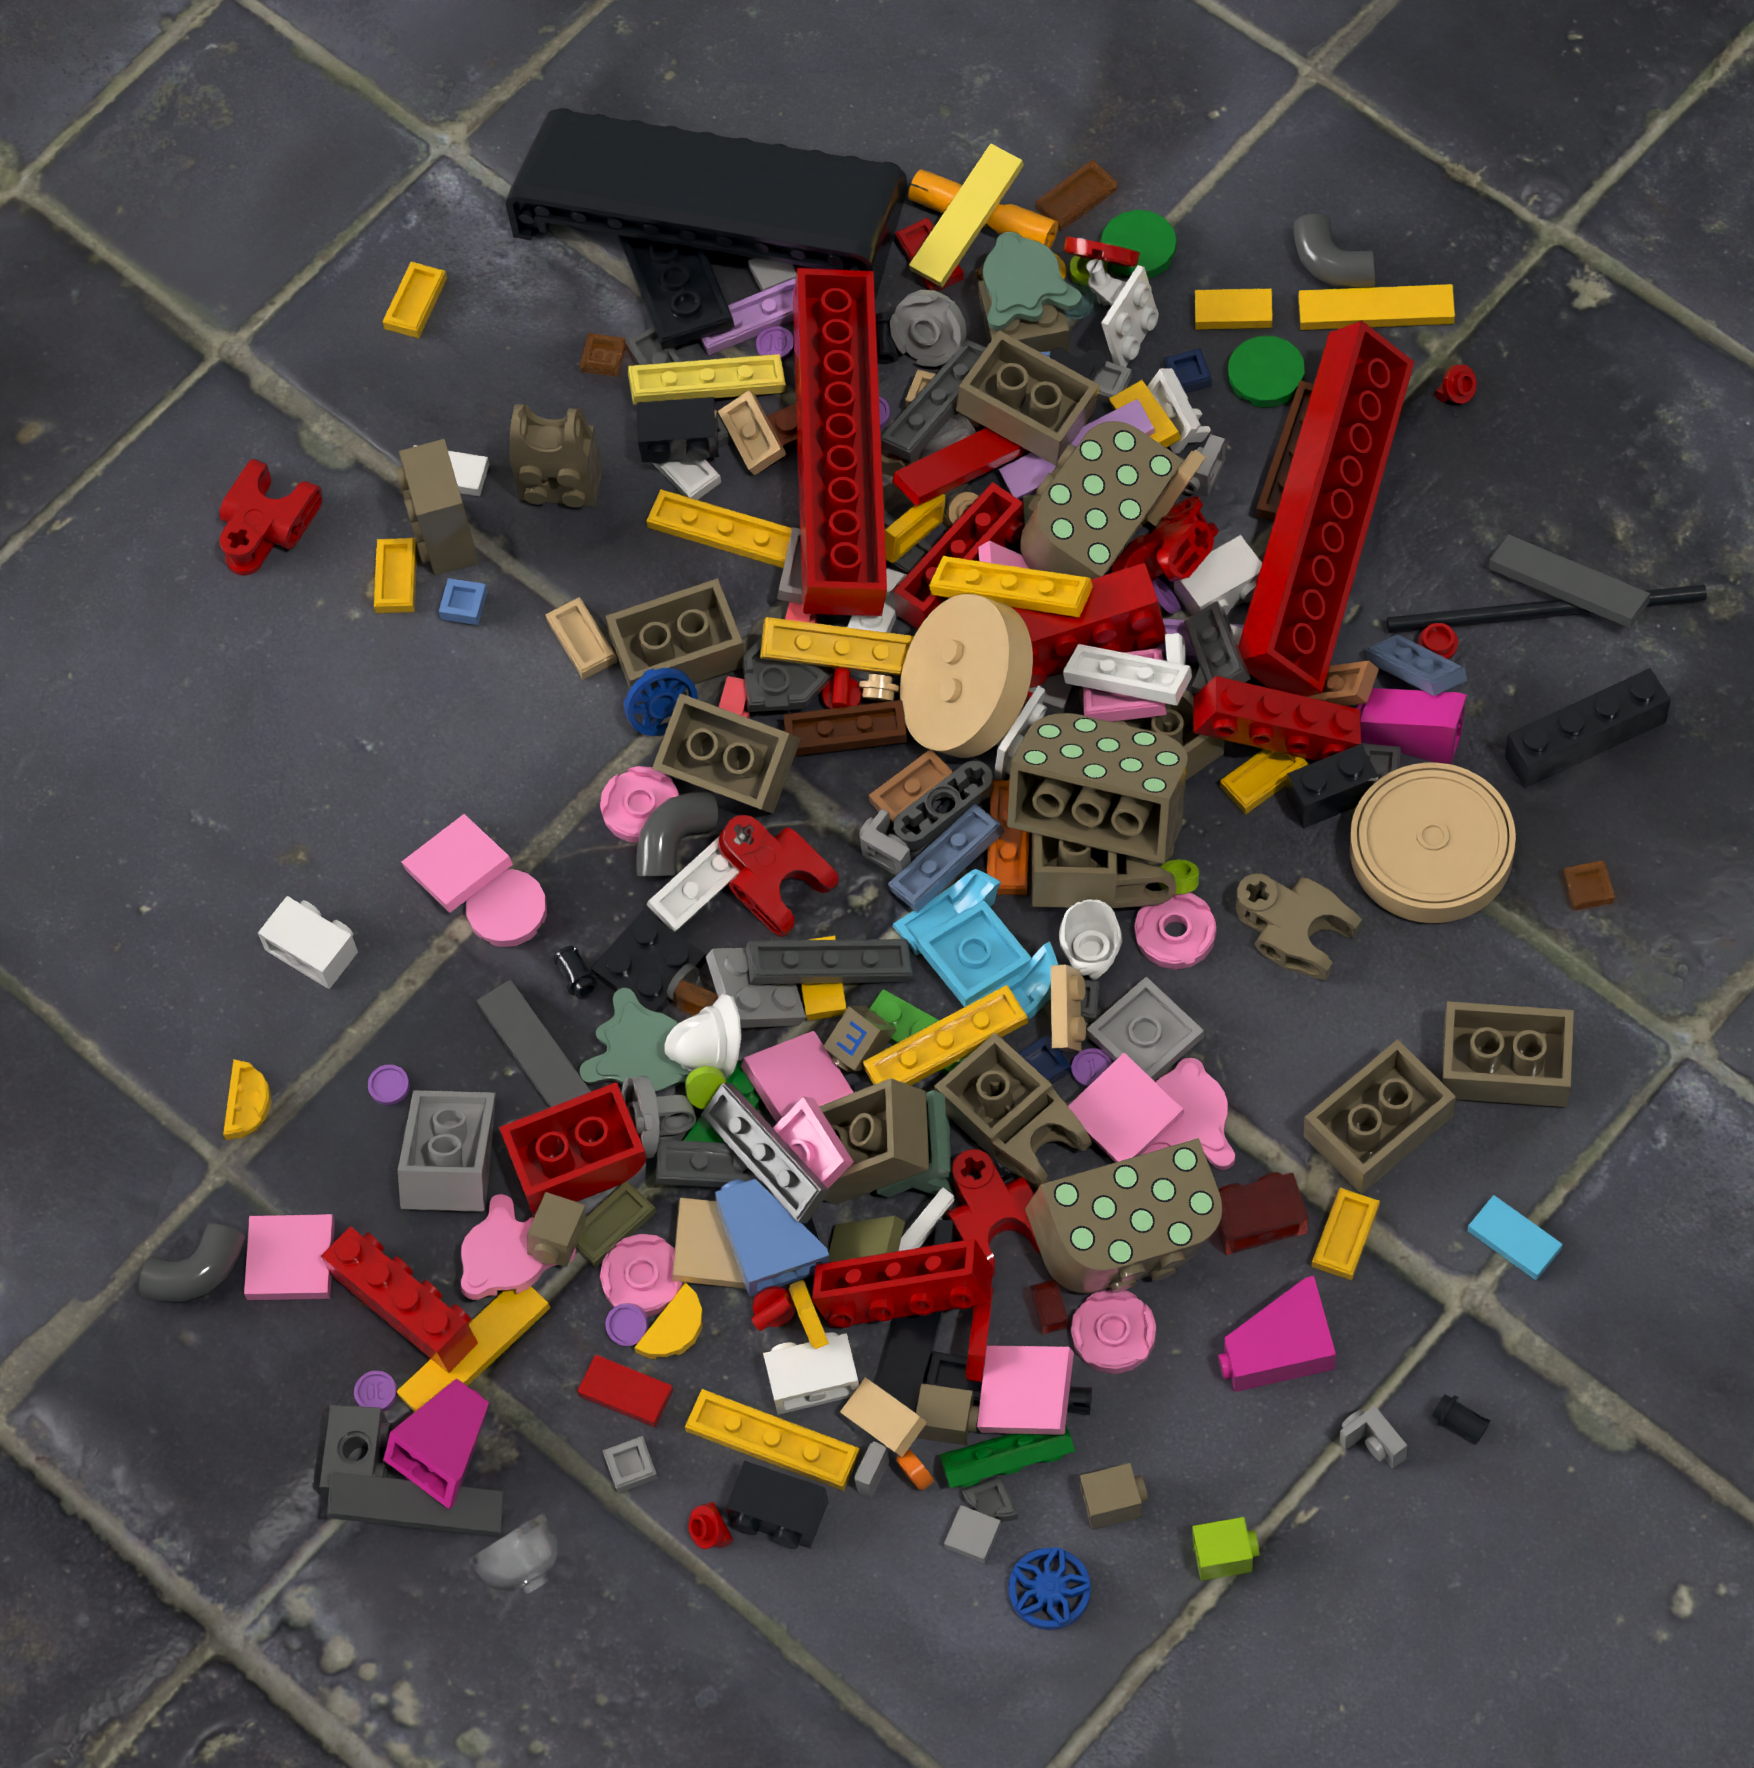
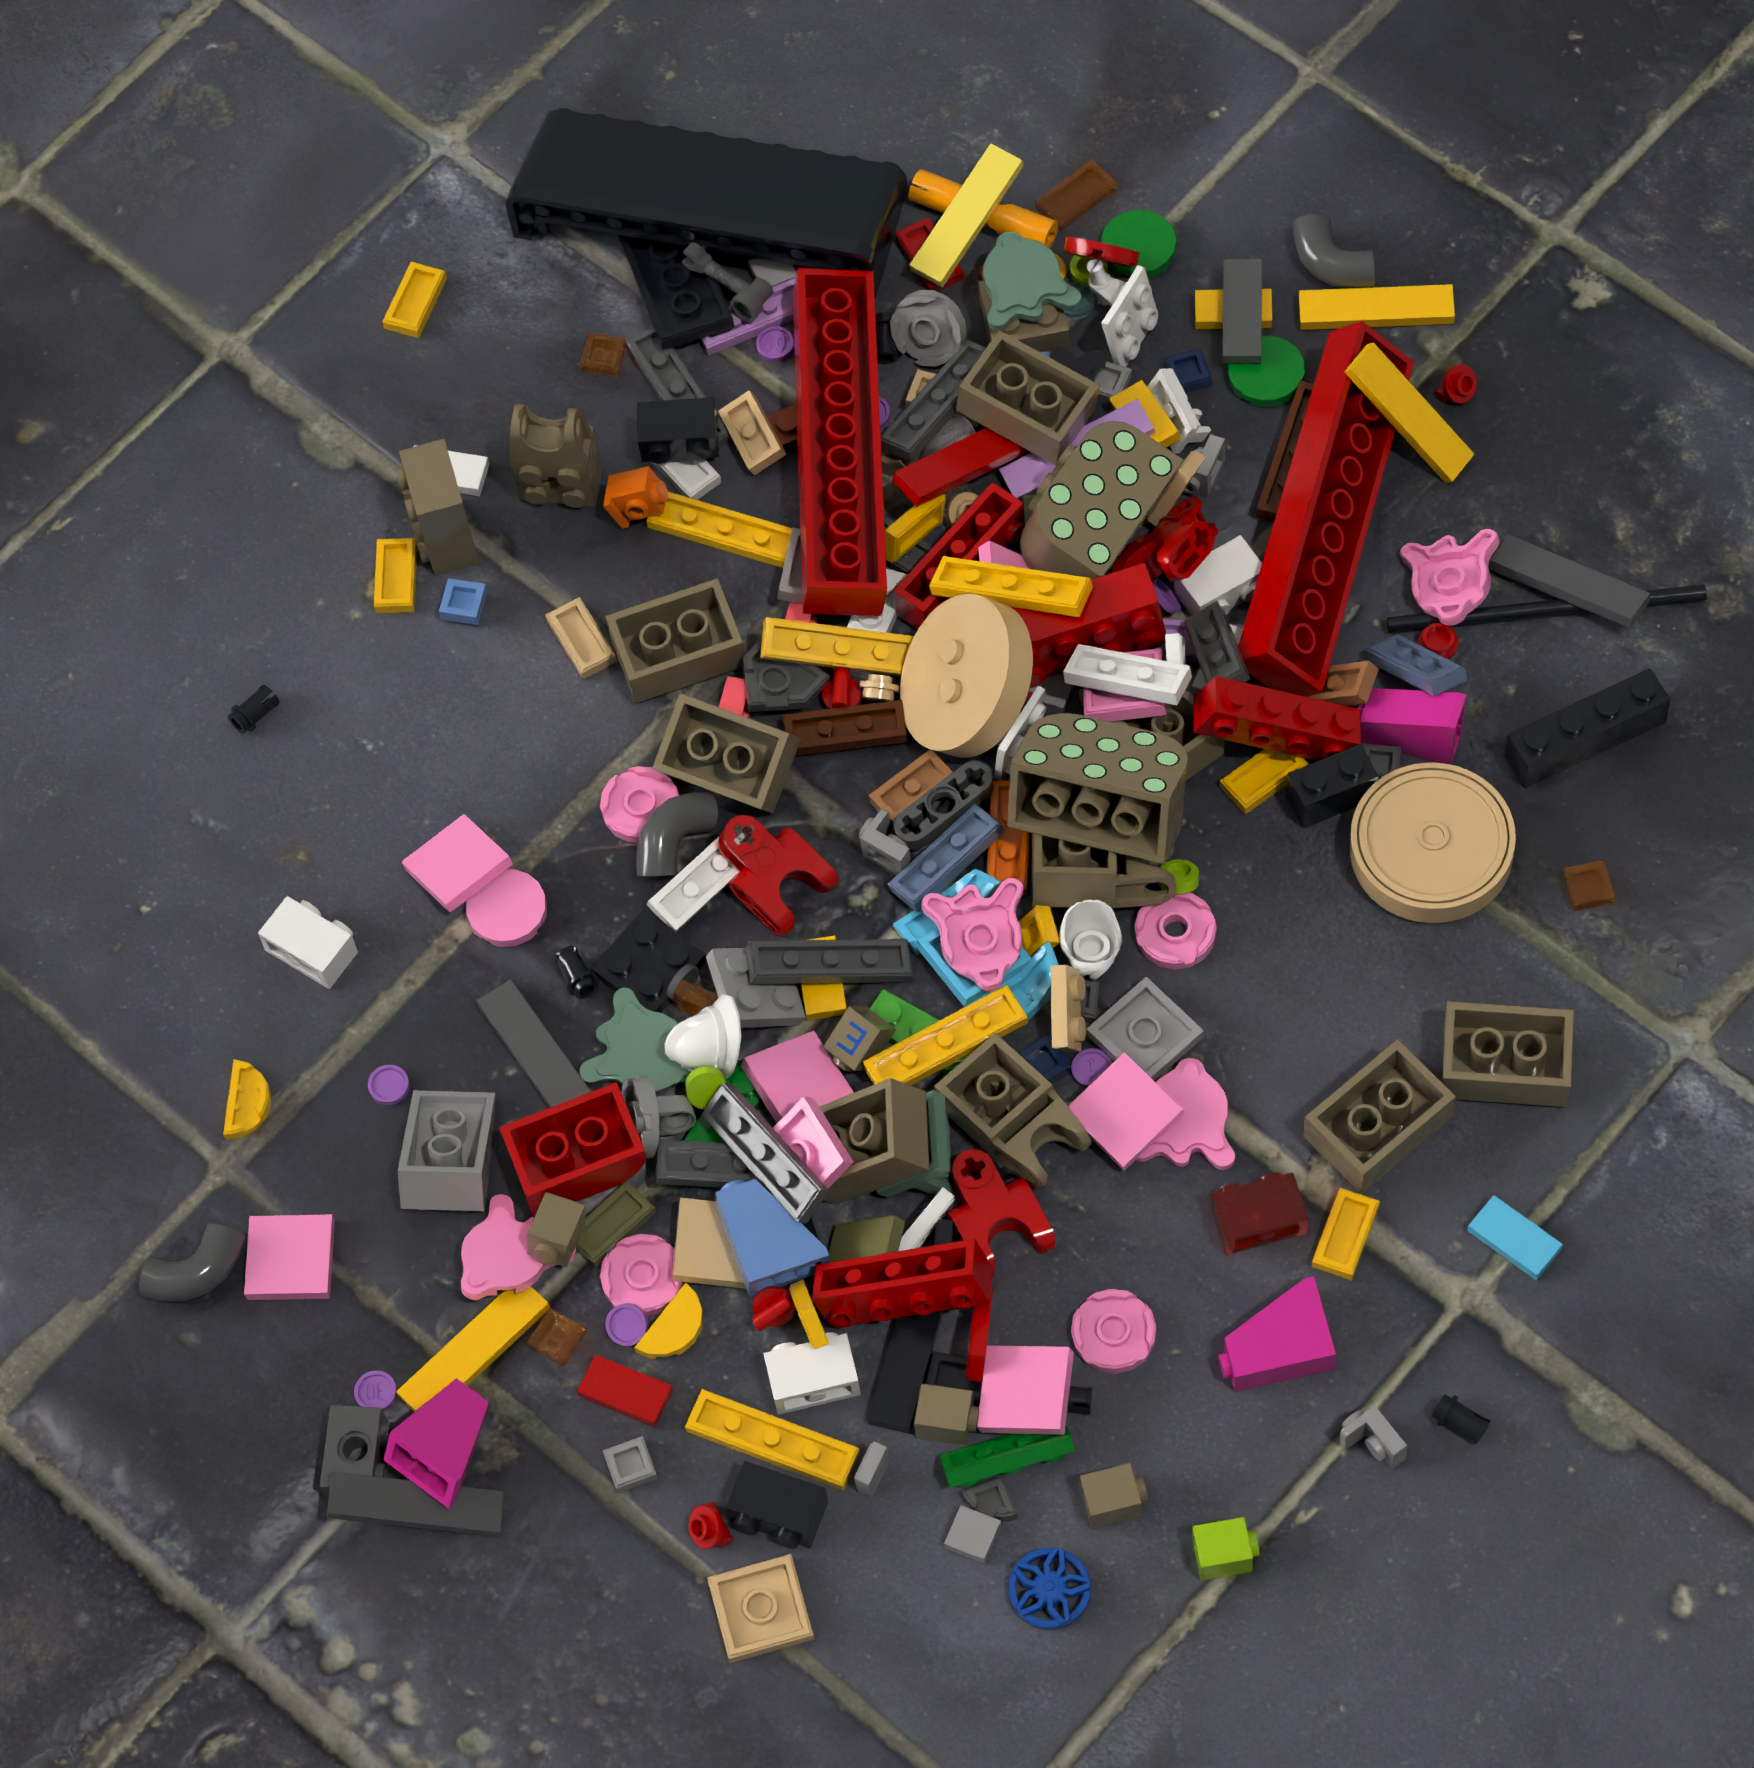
(252, 710): none -> black pin
(261, 522): red piece -> none
(400, 1299): red brick -> none
(519, 1557): clear cylinder -> none
(556, 1337): none -> clear orange tile
(634, 495): none -> orange brick
(659, 701): blue wheel -> none
(707, 378): light yellow tile -> none
(749, 298): none -> dark grey brick
(760, 1608): none -> tan tile
(883, 1417): tan tile -> none
(915, 1470): orange tile -> none
(979, 933): none -> bright pink tile
(1038, 929): none -> yellow plate
(1049, 1306): clear red piece -> none
(1126, 1219): dark tan brick -> none
(1242, 310): none -> dark grey tile
(1289, 920): dark tan piece -> none
(1409, 412): none -> yellow tile
(1449, 577): none -> bright pink tile

